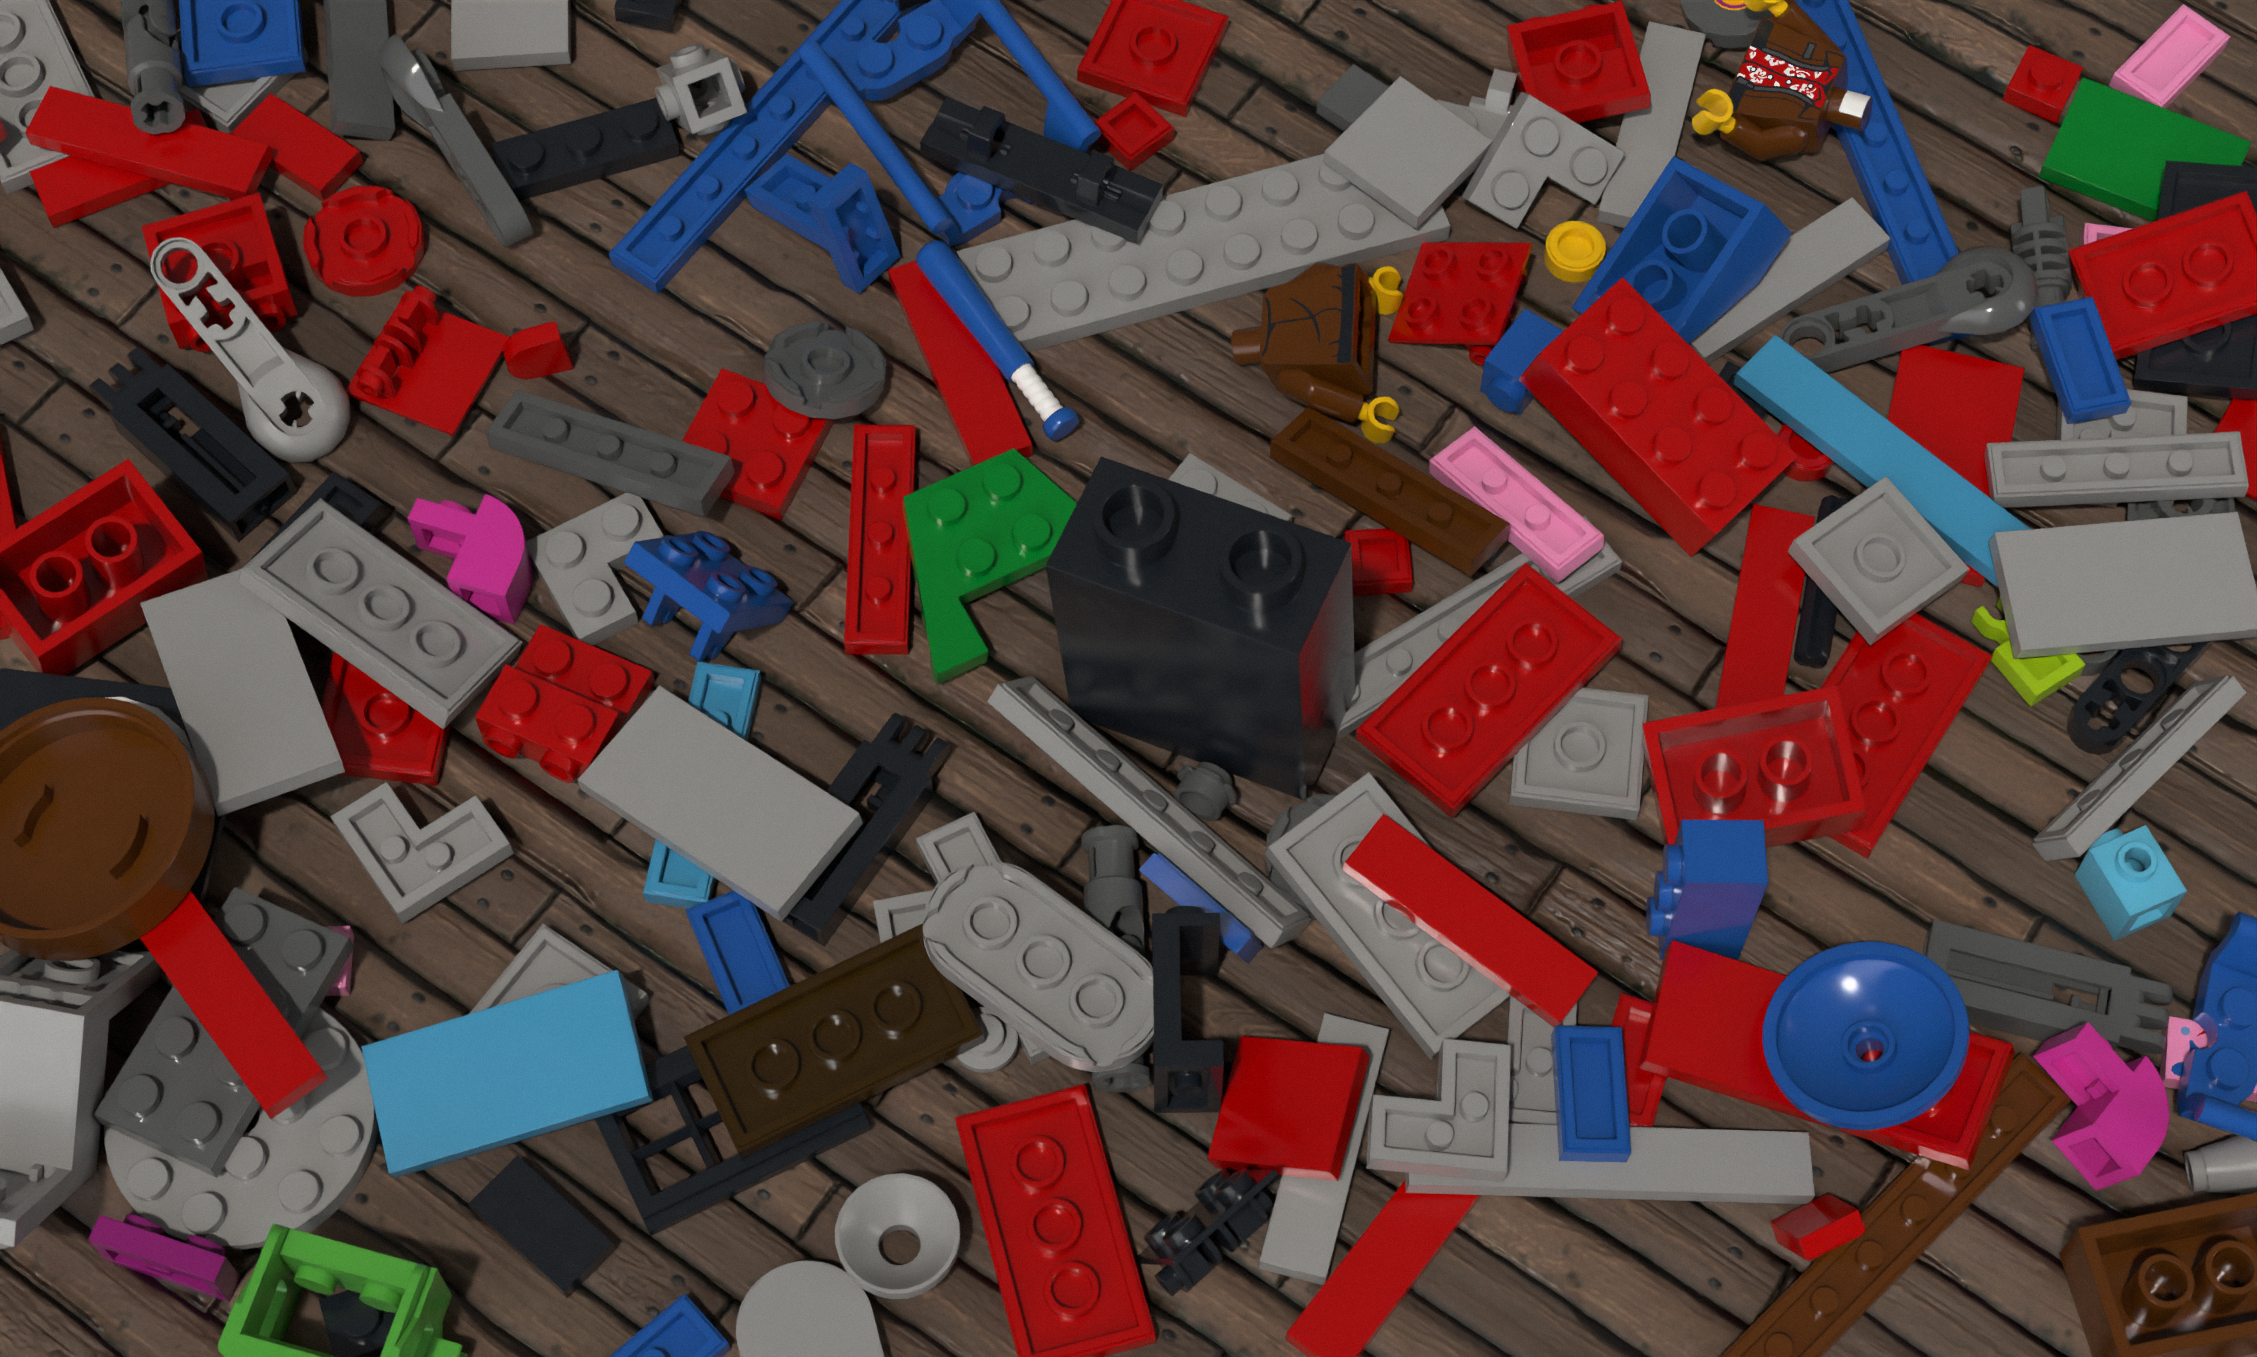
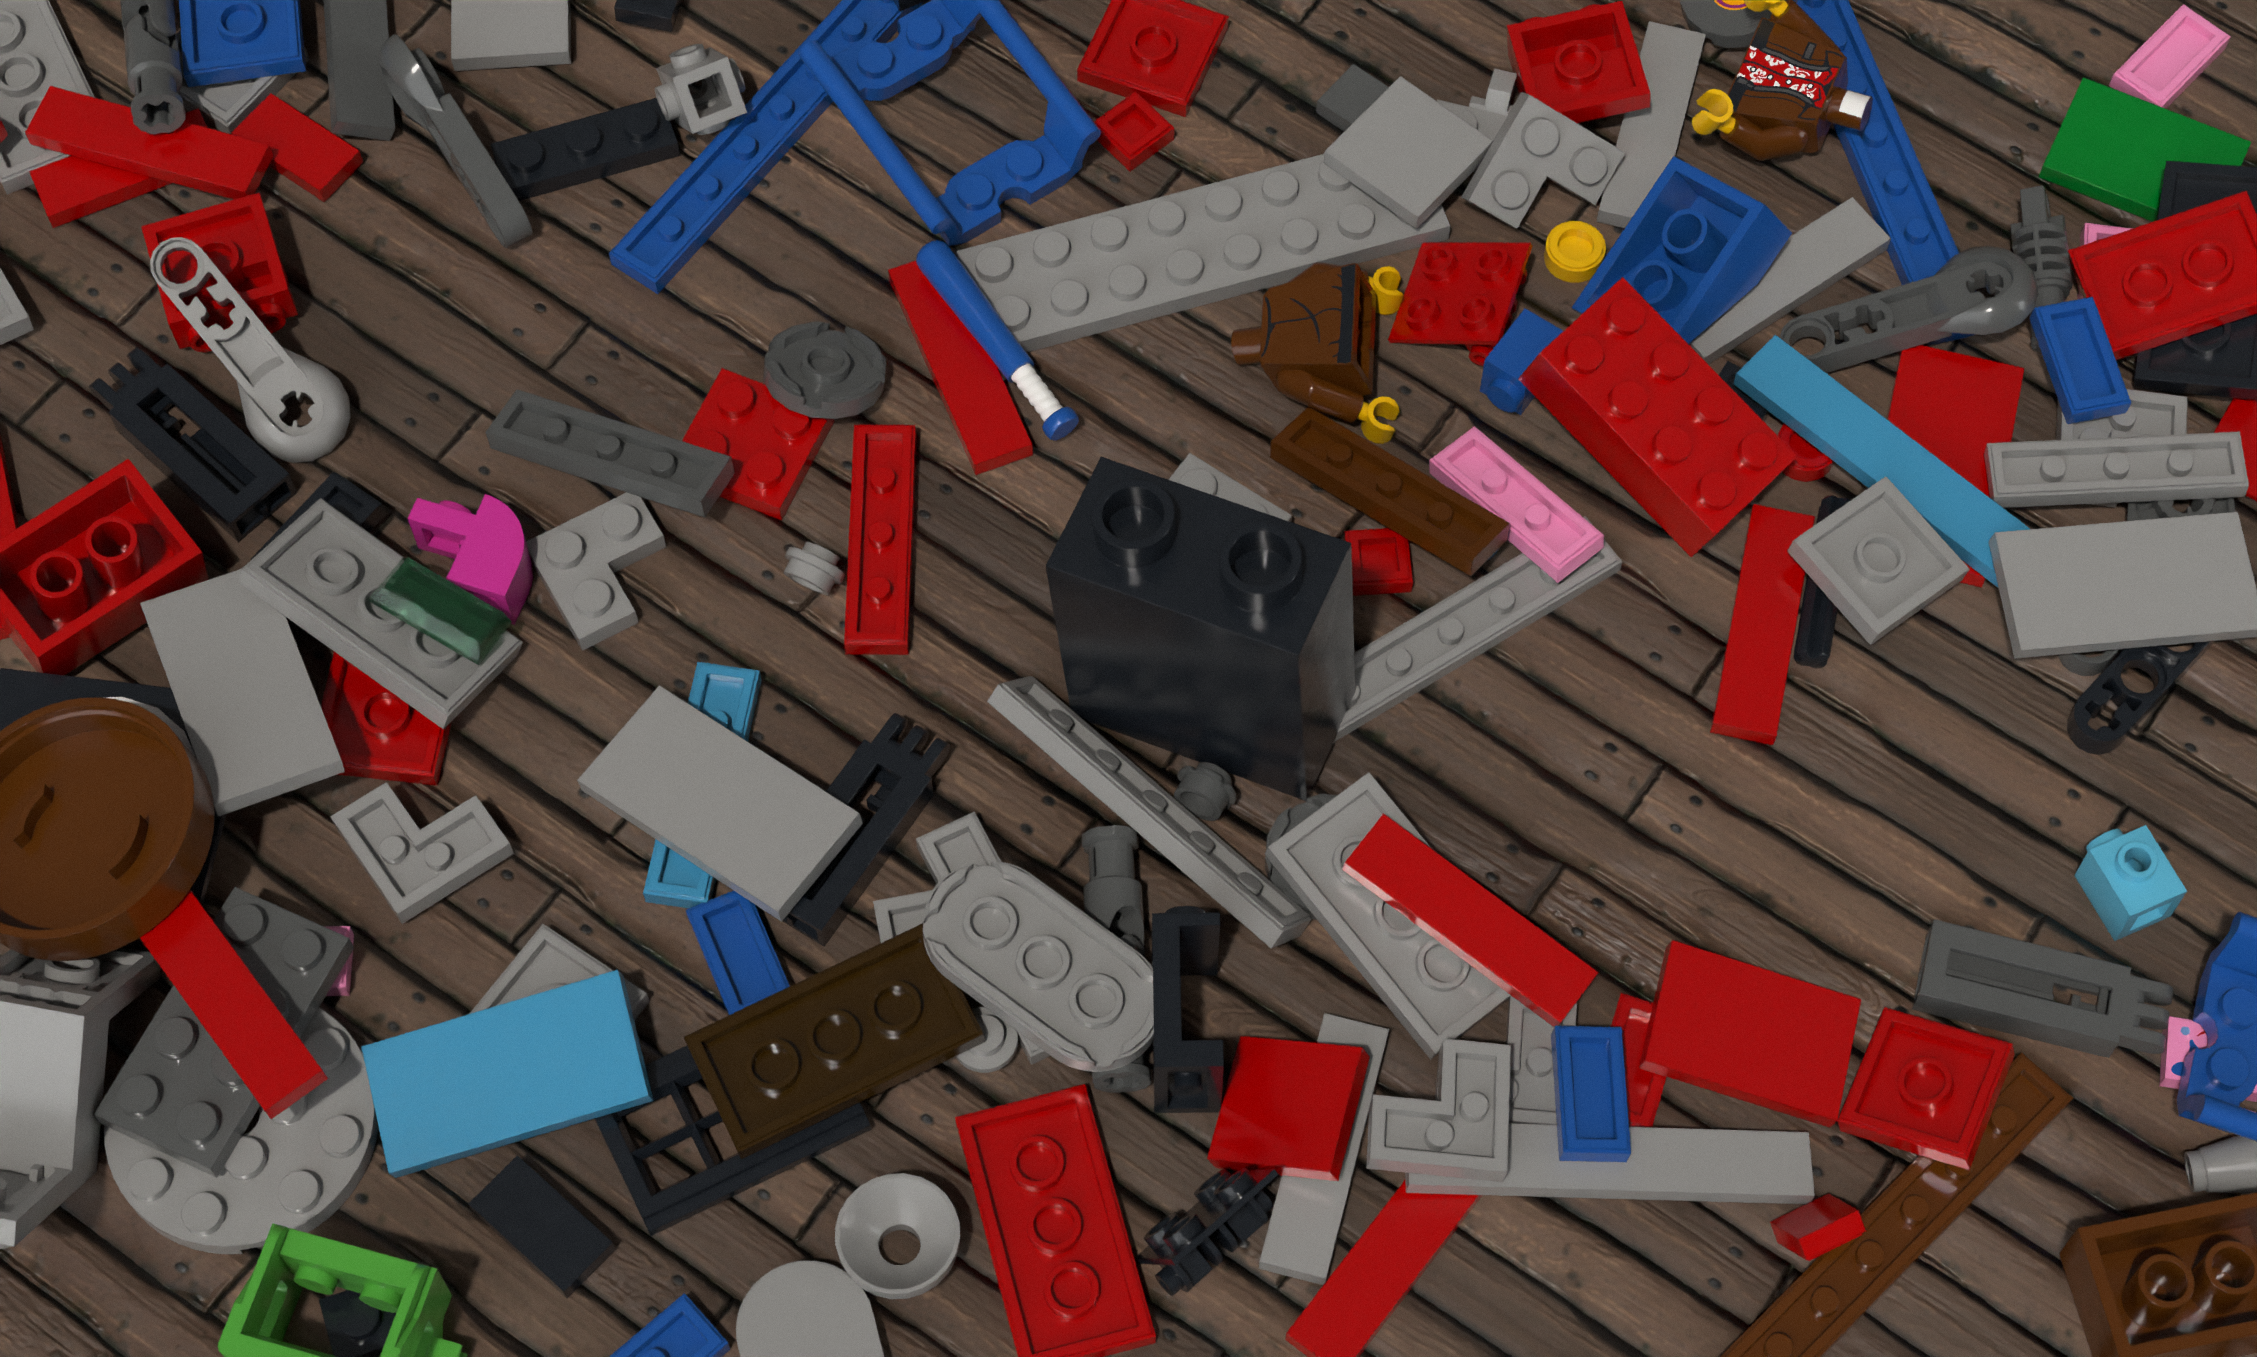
(141, 1247): magenta plate -> none
(364, 241): red tile -> none
(427, 364): red hinge -> none
(441, 610): none -> clear green tile
(537, 352): red tile -> none
(561, 703): red plate -> none
(709, 584): blue plate -> none
(813, 568): none -> light grey plate
(831, 212): blue bracket -> none
(973, 539): green wing -> none
(1042, 169): black hinge -> none
(1187, 893): blue tile -> none
(1488, 689): red tile -> none
(1585, 757): light grey tile -> none
(1709, 886): blue brick -> none
(1758, 761): red brick -> none
(1860, 1002): blue dish -> none
(1897, 711): red tile -> none
(2030, 676): lime plate -> none
(2042, 84): red plate -> none
(2119, 1108): dark pink brick -> none
(2137, 768): light grey tile -> none

